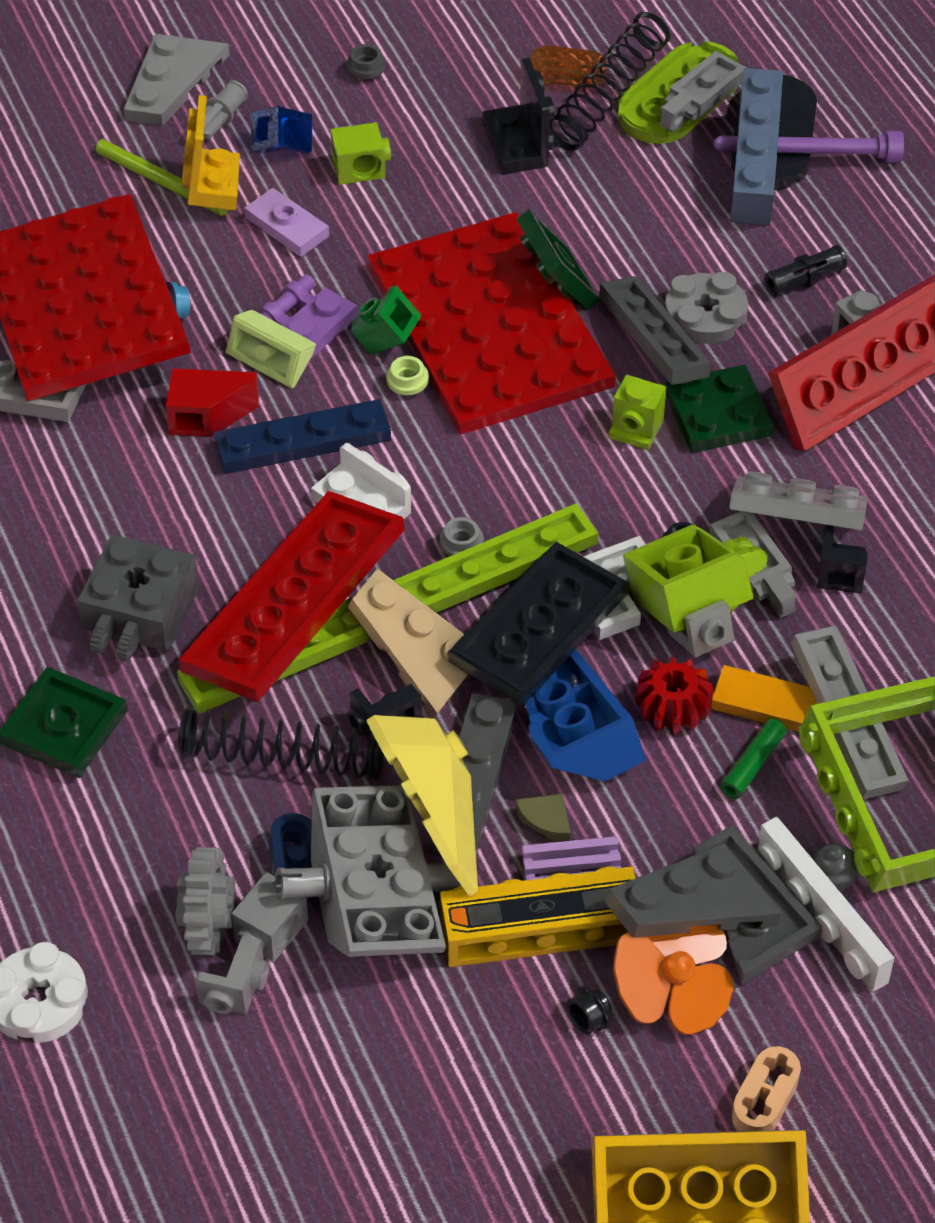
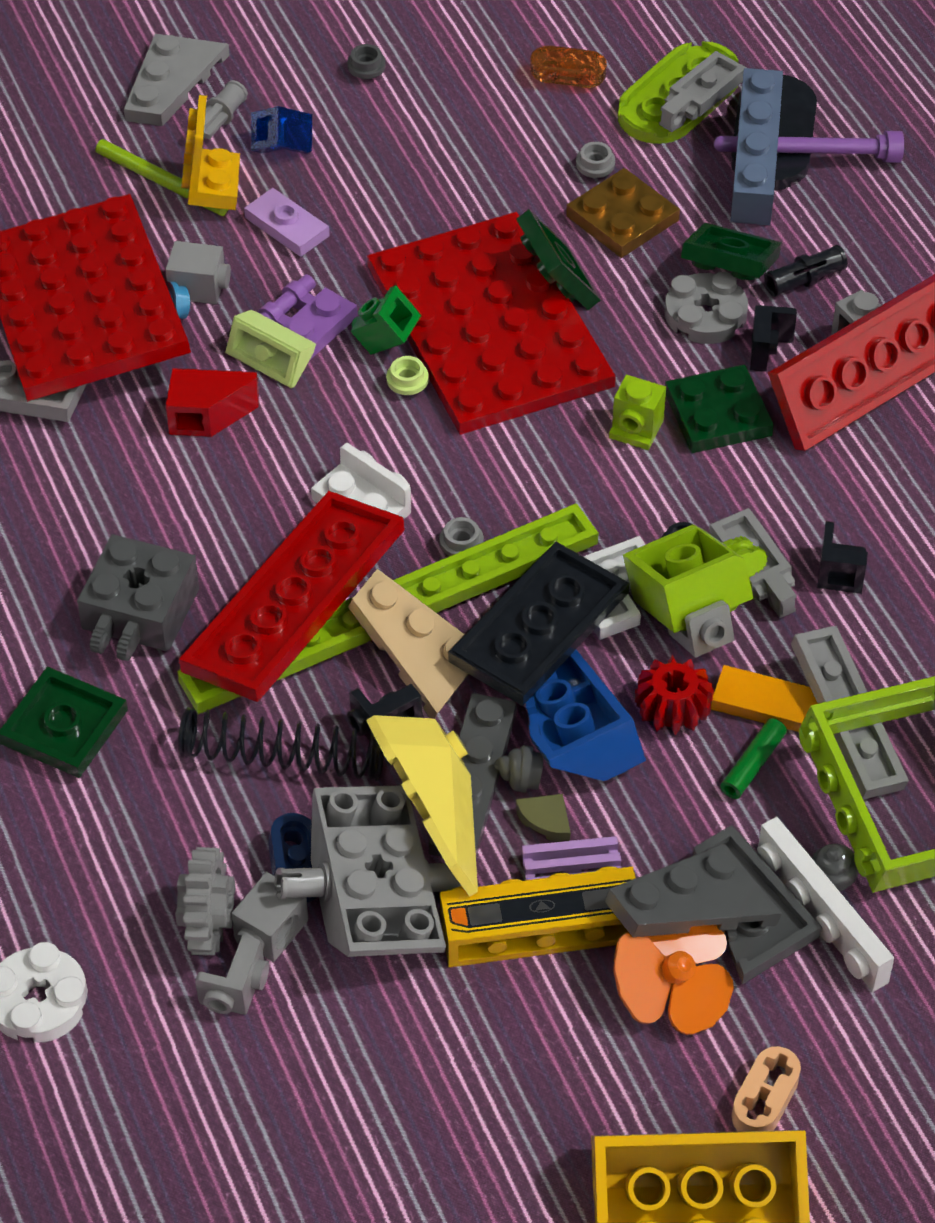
(199, 269): none -> light grey brick
(302, 436): dark blue plate -> none
(359, 153): lime brick -> none
(521, 768): none -> dark grey plate
(522, 132): black bracket -> none
(589, 1010): black plate -> none
(595, 160): none -> light grey plate
(622, 212): none -> pearl gold plate
(646, 42): black piece -> none
(655, 330): dark grey plate -> none
(731, 250): none -> dark green plate
(769, 327): none -> black bracket
(799, 500): light grey plate -> none

